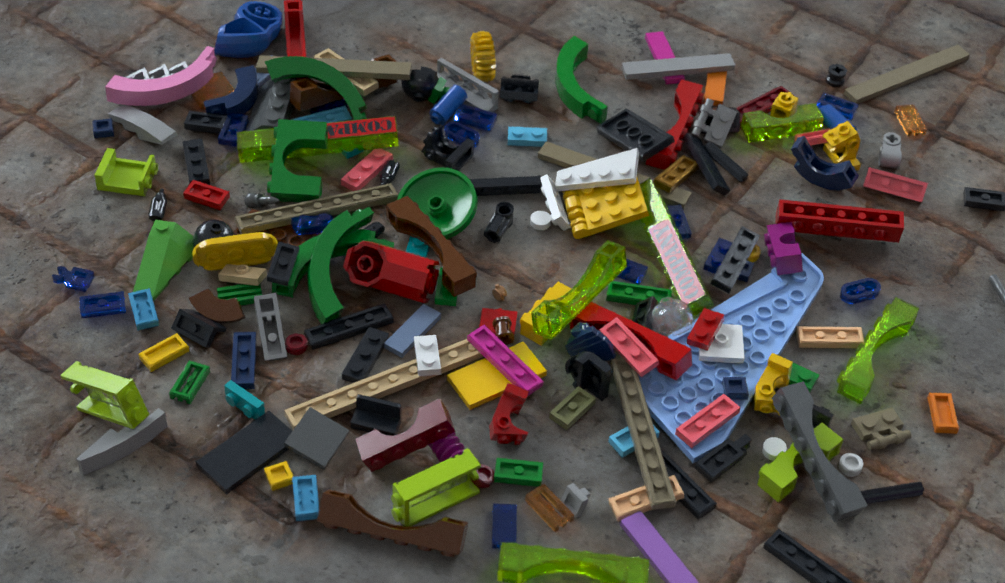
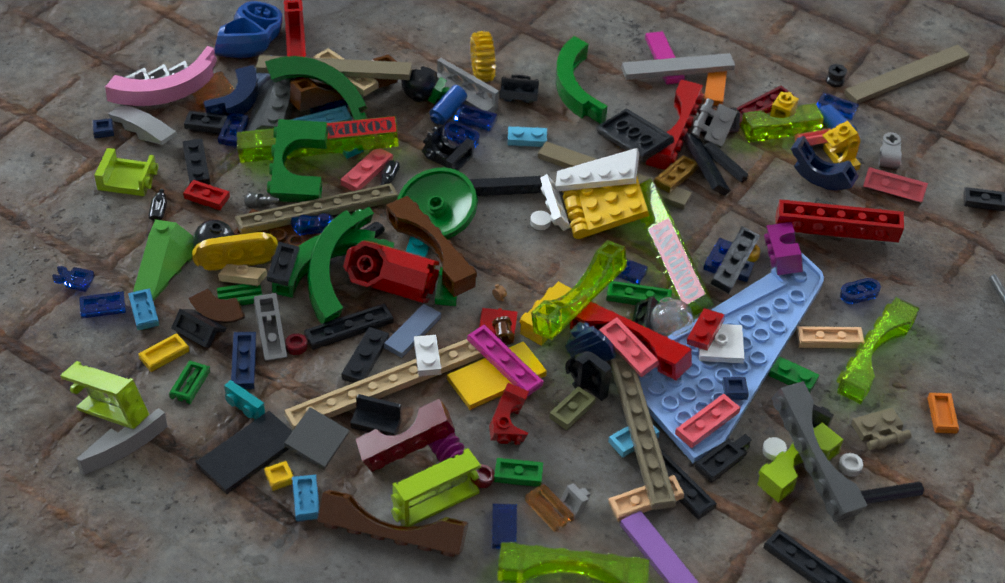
(500, 222): black piece -> none
(680, 220): clear blue plate -> none
(774, 376): yellow tile -> none
(907, 120): clear orange tile -> none

